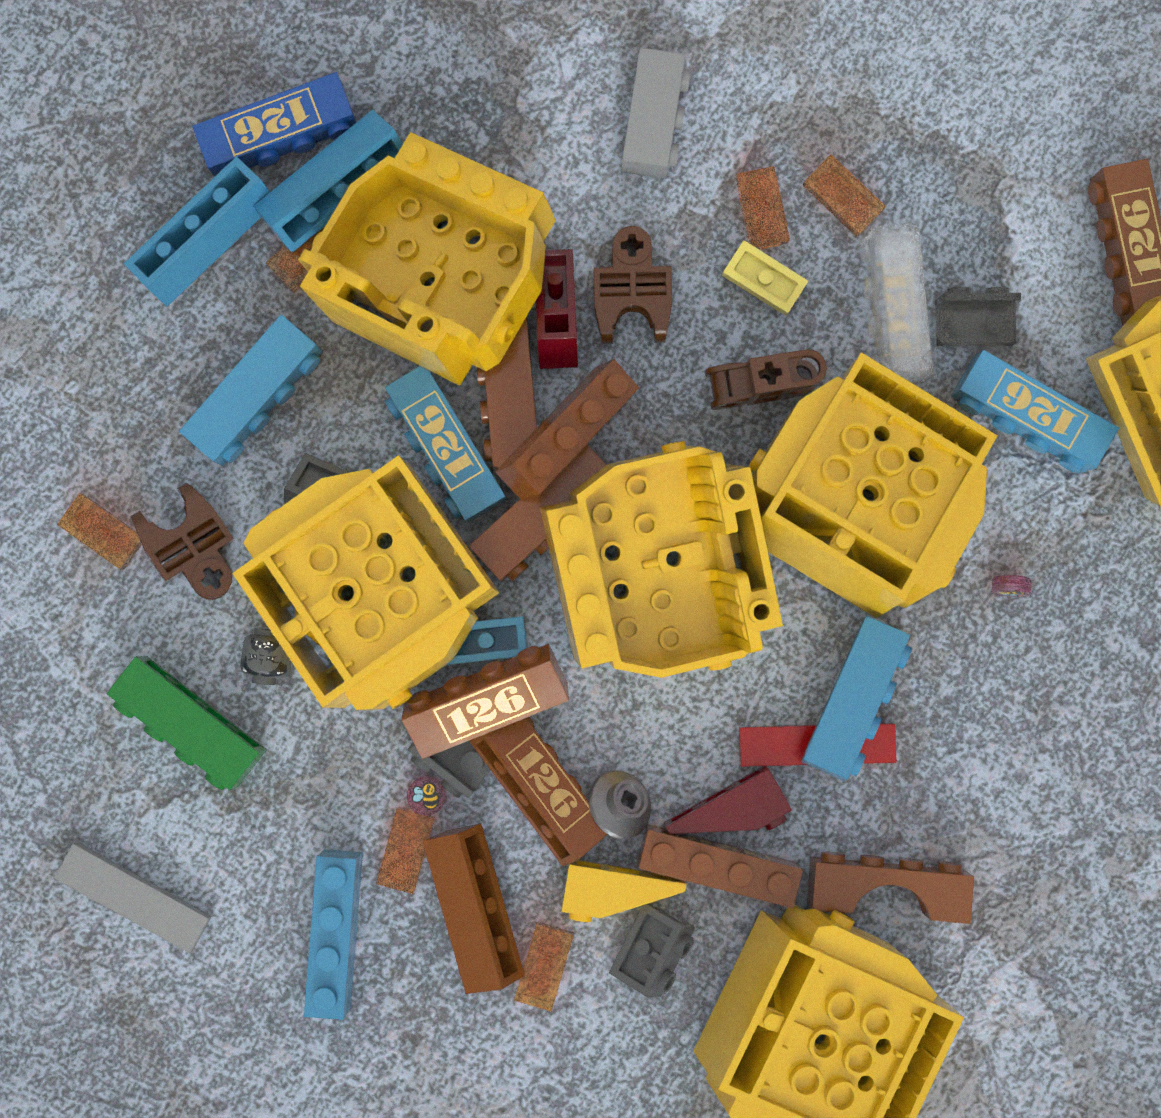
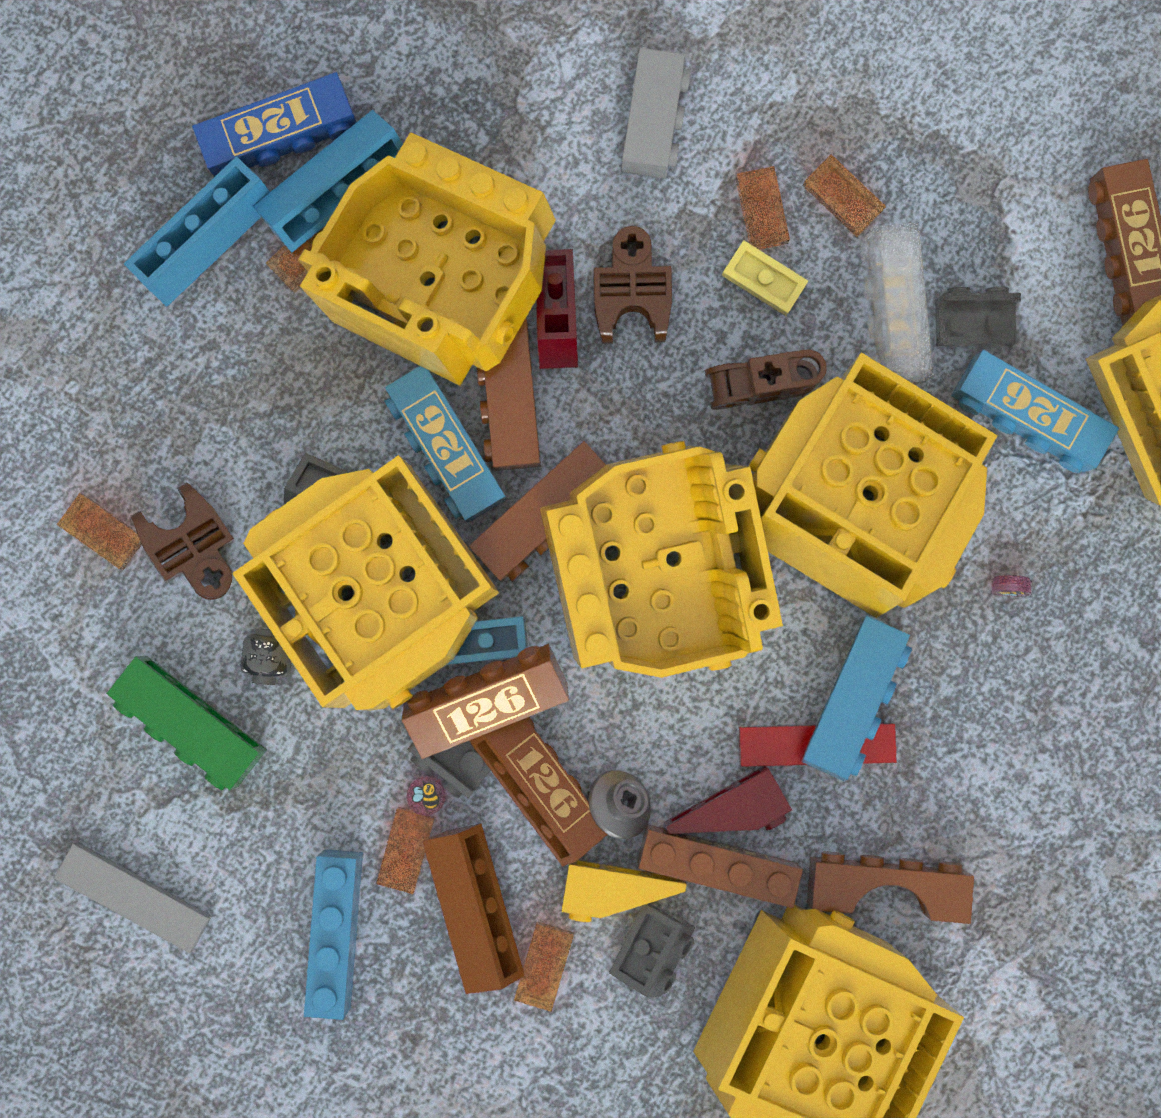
(252, 391): dark azure brick -> none
(567, 430): dark orange brick -> none

